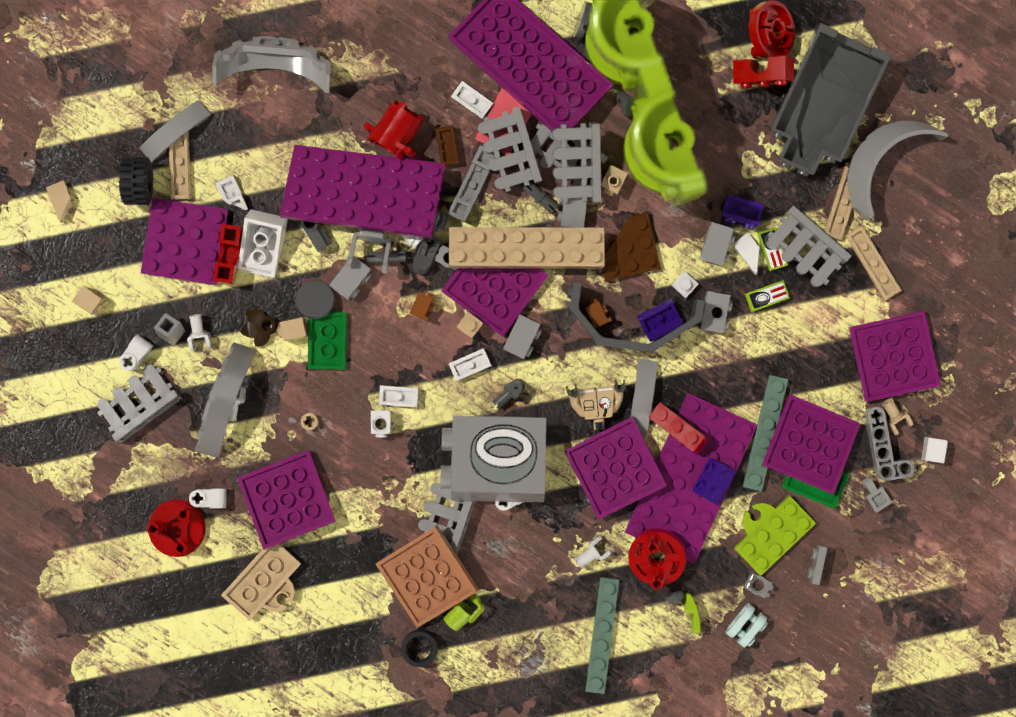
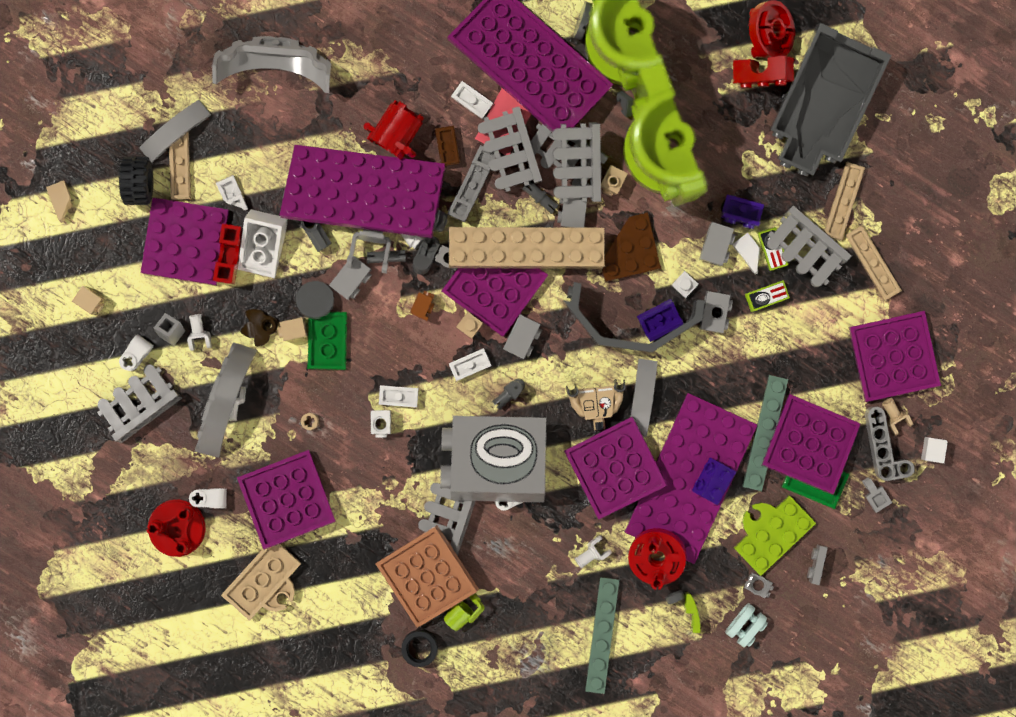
(597, 313): dark orange brick -> none
(678, 428): red arch -> none
(869, 154): light grey windscreen -> none

